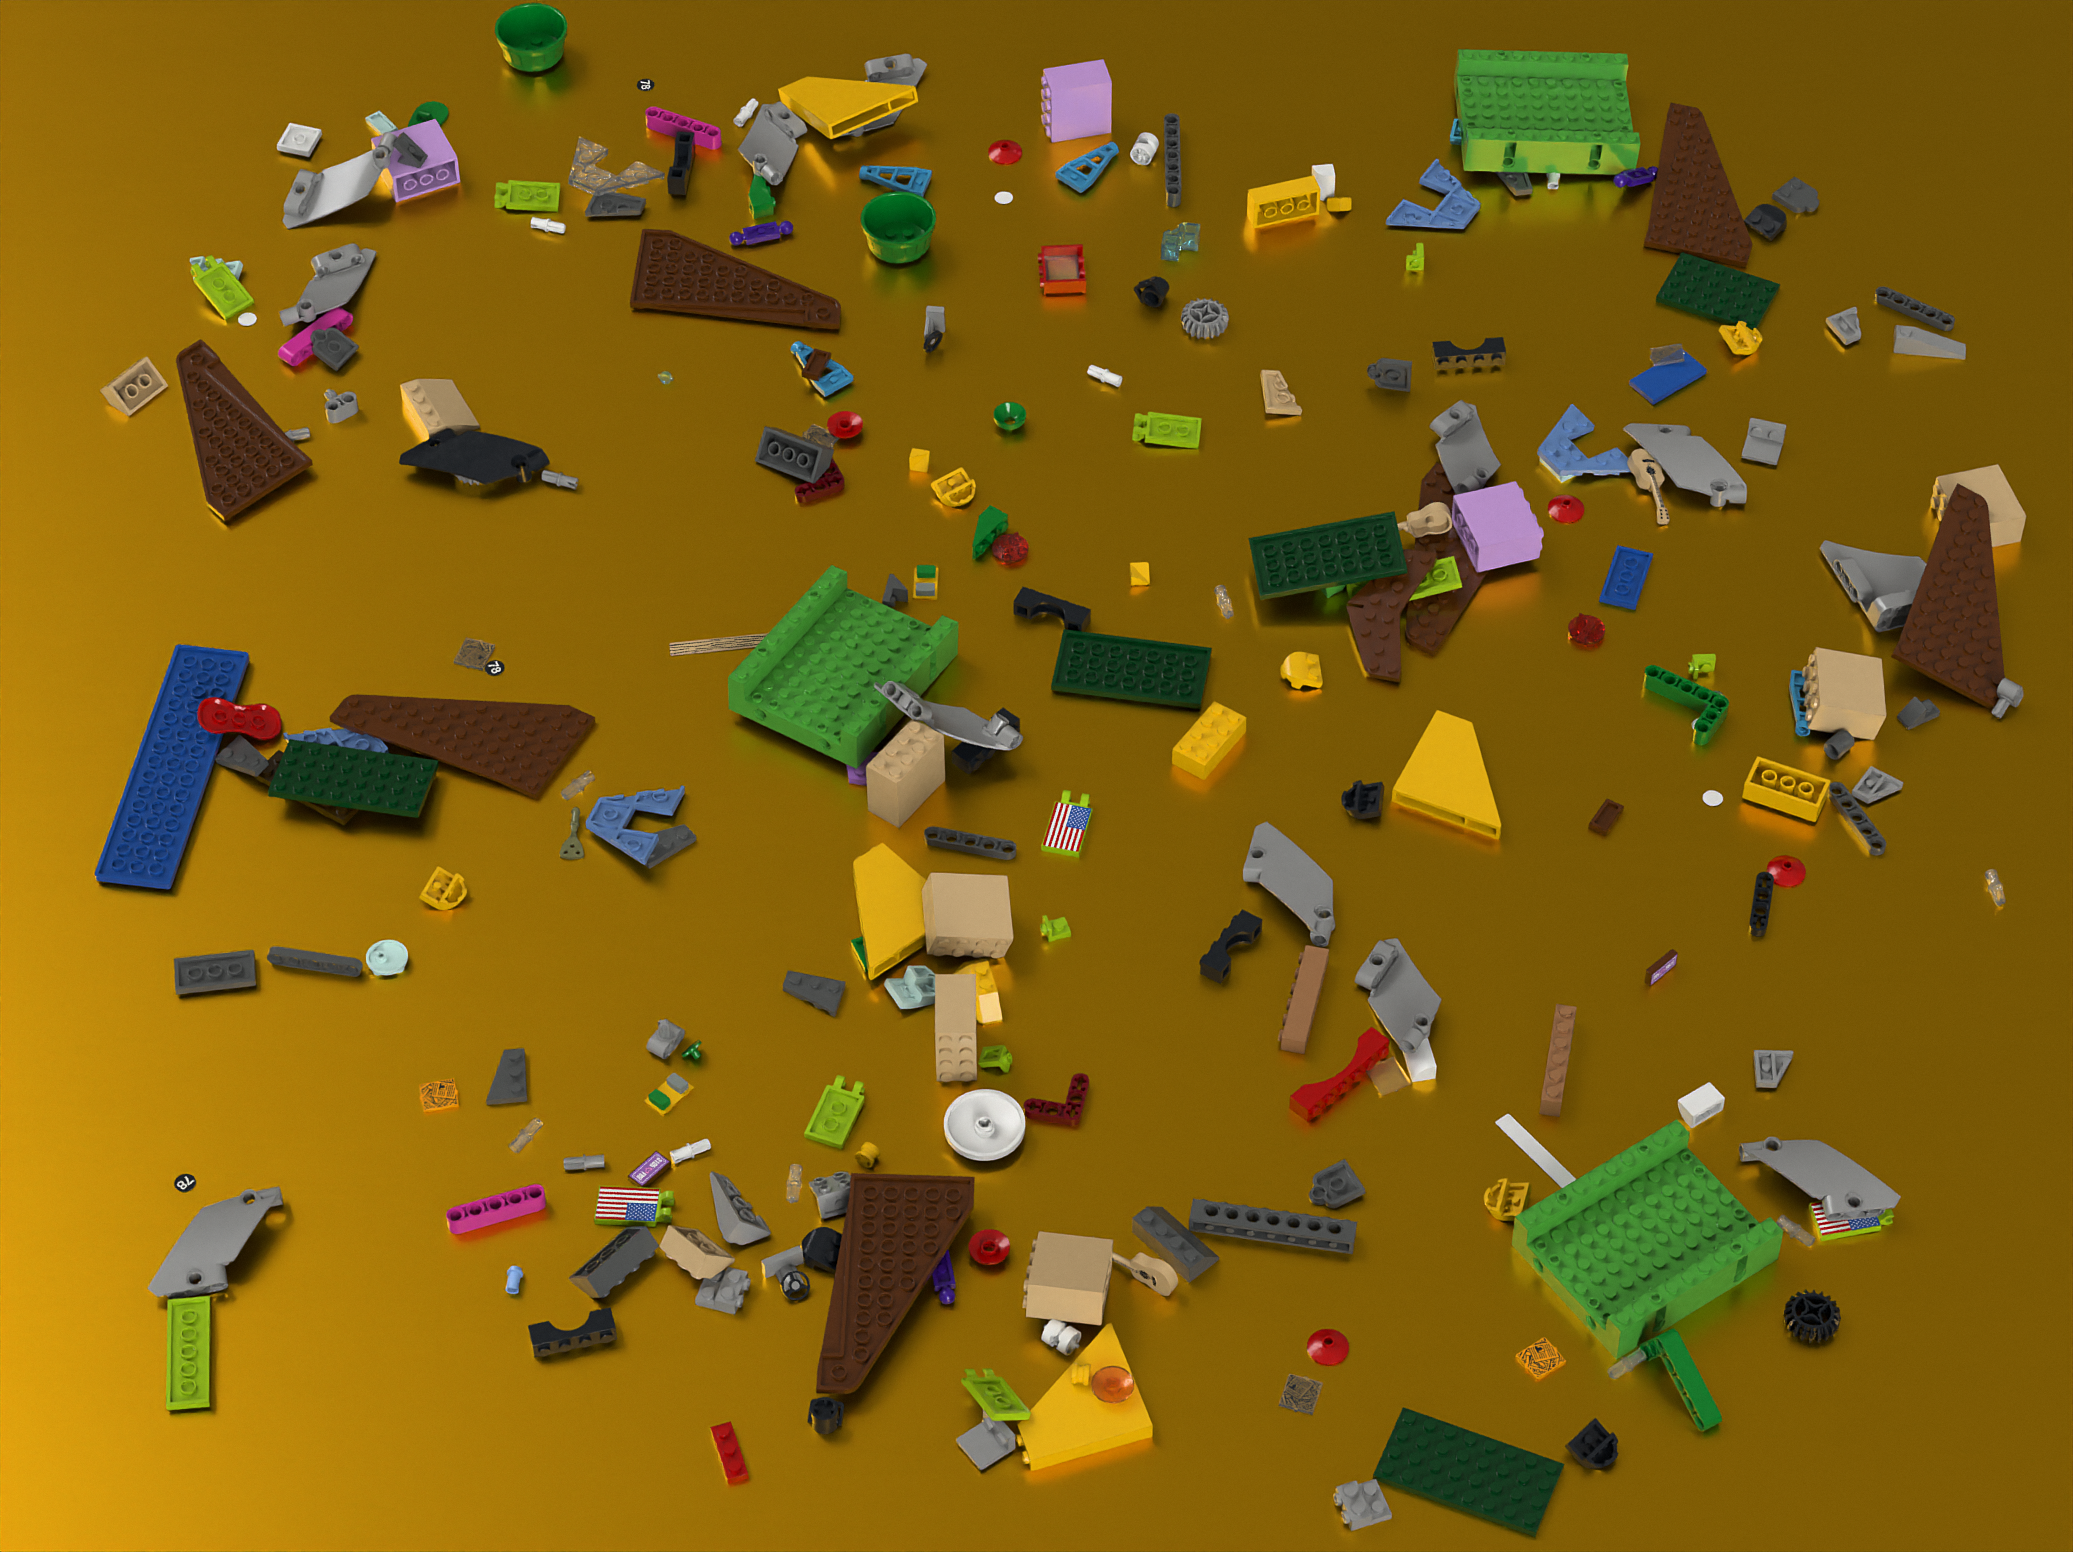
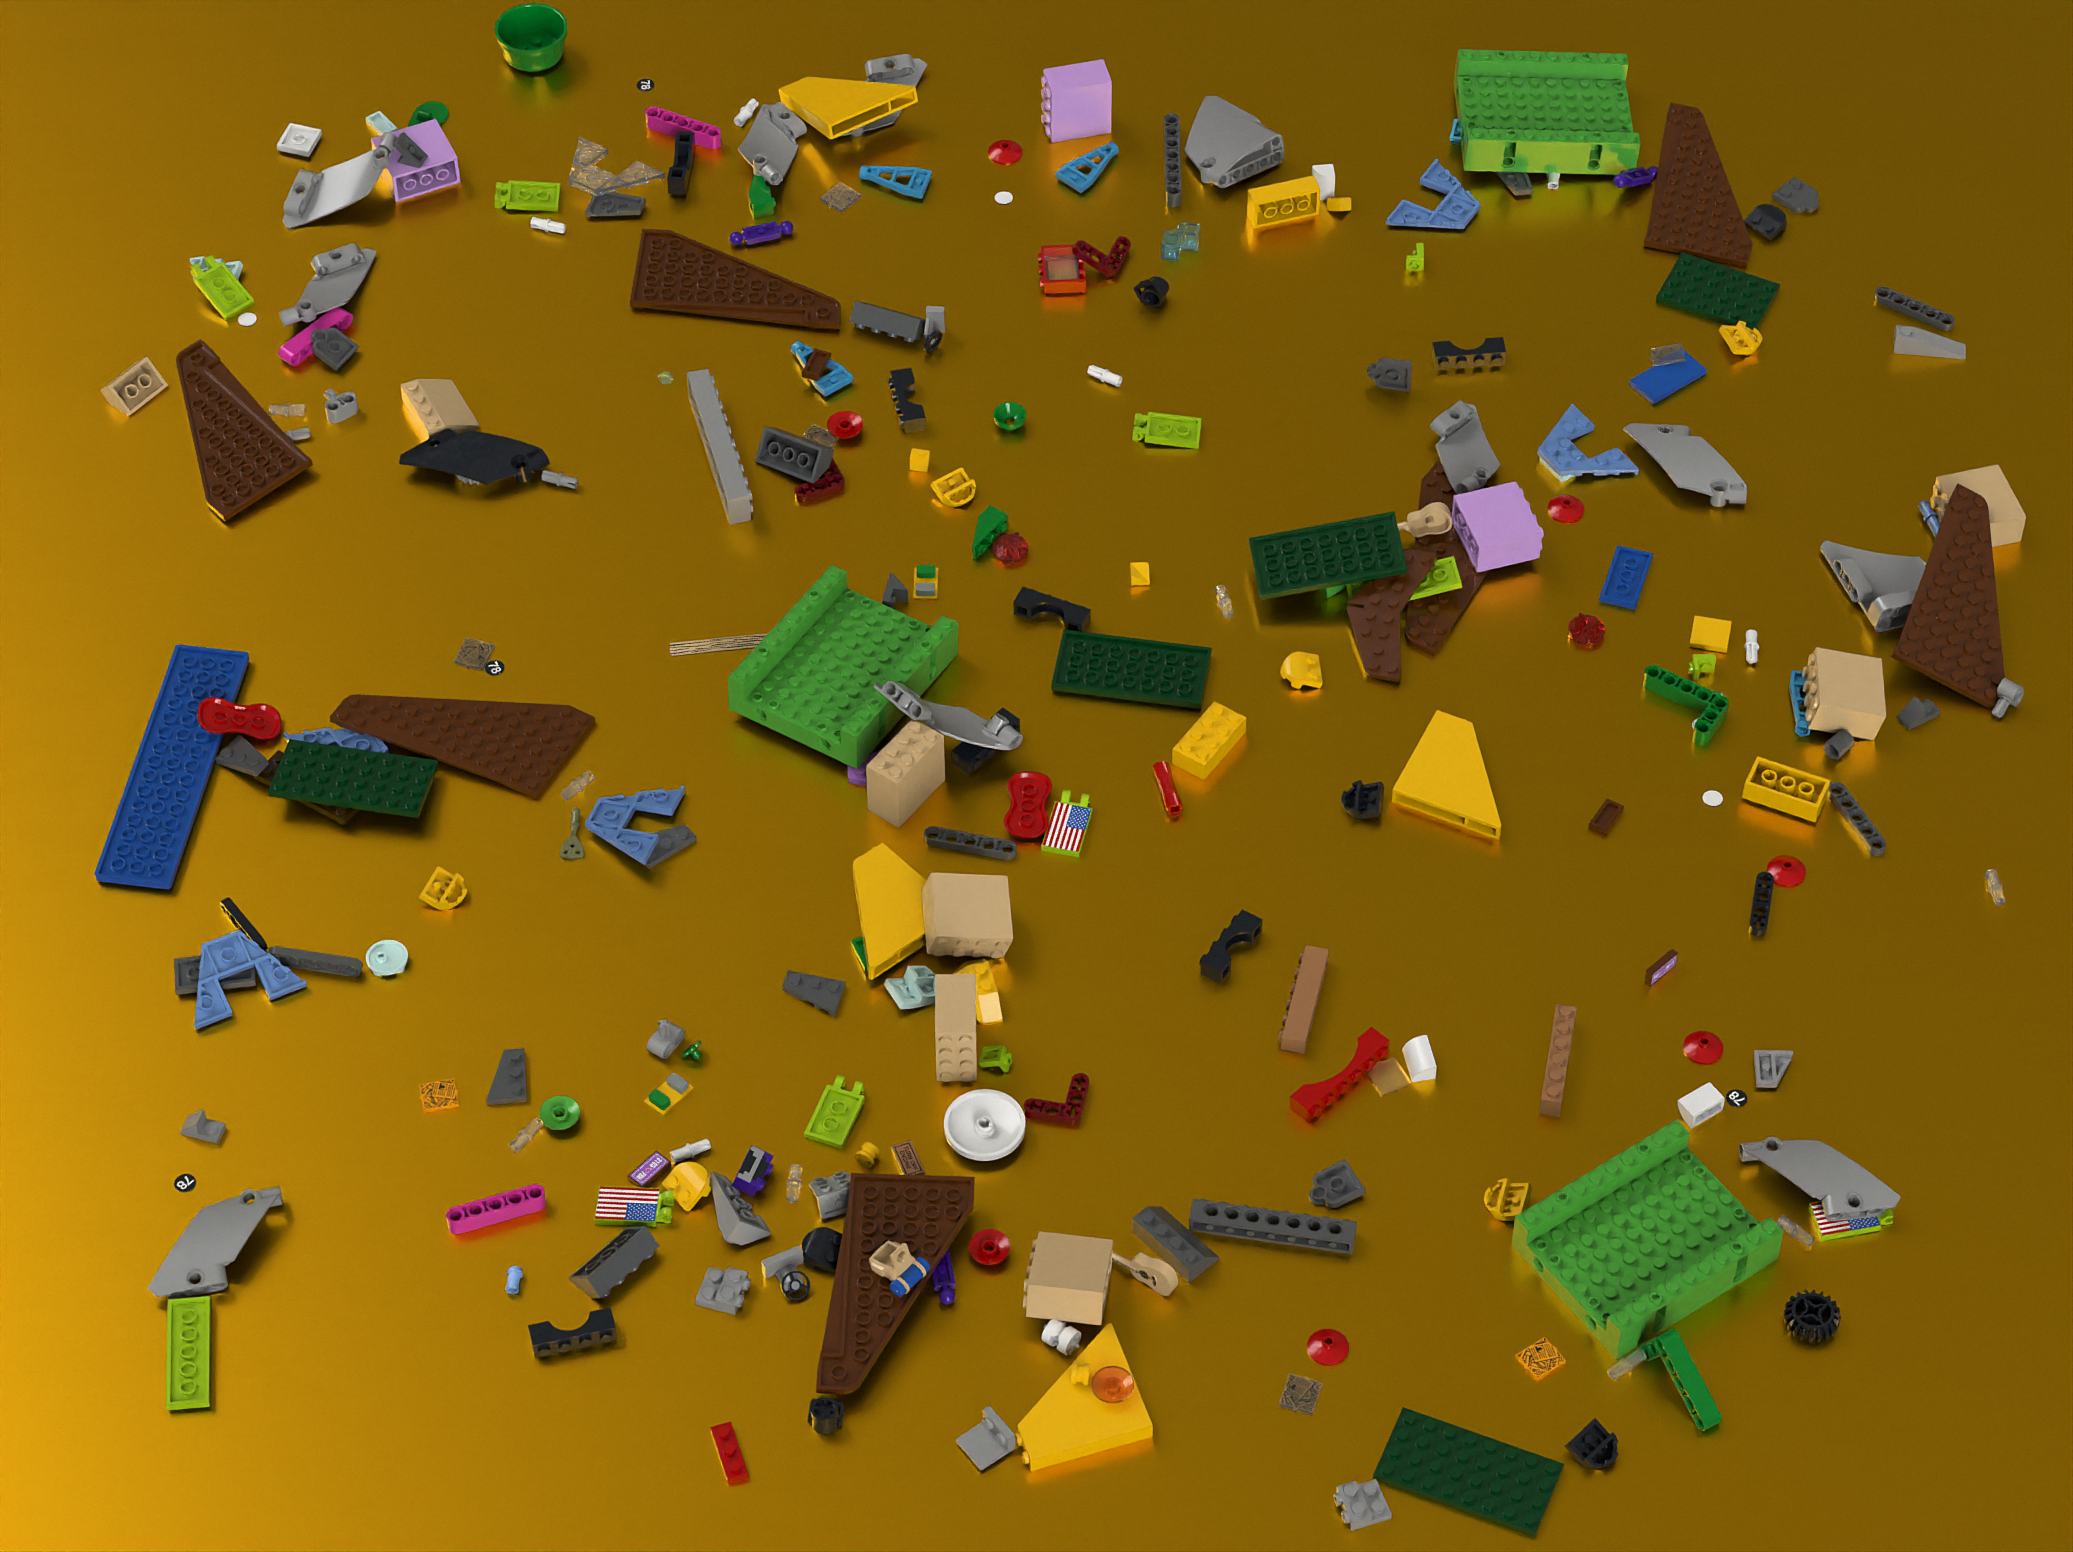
(202, 1128): none -> light grey slope
(228, 957): none -> medium blue wing
(241, 923): none -> black beam
(287, 409): none -> clear axle
(556, 1107): none -> bright green dish
(584, 1162): light grey axle -> none
(689, 1183): none -> yellow slope
(695, 1252): tan slope -> none
(719, 446): none -> light grey brick
(751, 1173): none -> brick
(840, 197): none -> clear piece
(887, 320): none -> dark grey slope
(898, 226): green piece -> none
(899, 1266): none -> tan piece
(907, 1159): none -> medium nougat tile
(911, 415): none -> black arch
(995, 1396): lime tile -> none
(1027, 809): none -> red plate
(1055, 928): lime bracket -> none
(1104, 260): none -> dark red beam
(1144, 148): white wheel -> none
(1164, 778): none -> red axle
(1204, 318): light grey gear -> none
(1230, 143): none -> light grey panel
(1276, 395): tan wing -> none
(1293, 879): light grey panel -> none
(1399, 994): light grey panel -> none
(1535, 1150): white sticker -> none
(1650, 477): tan piece -> none
(1703, 1047): none -> red dish
(1710, 634): none -> yellow tile
(1736, 1098): none -> black sticker
(1751, 646): none -> white axle
(1764, 441): light grey bracket -> none
(1845, 325): light grey wing -> none
(1875, 785): light grey wing -> none
(1930, 516): none -> medium blue pin

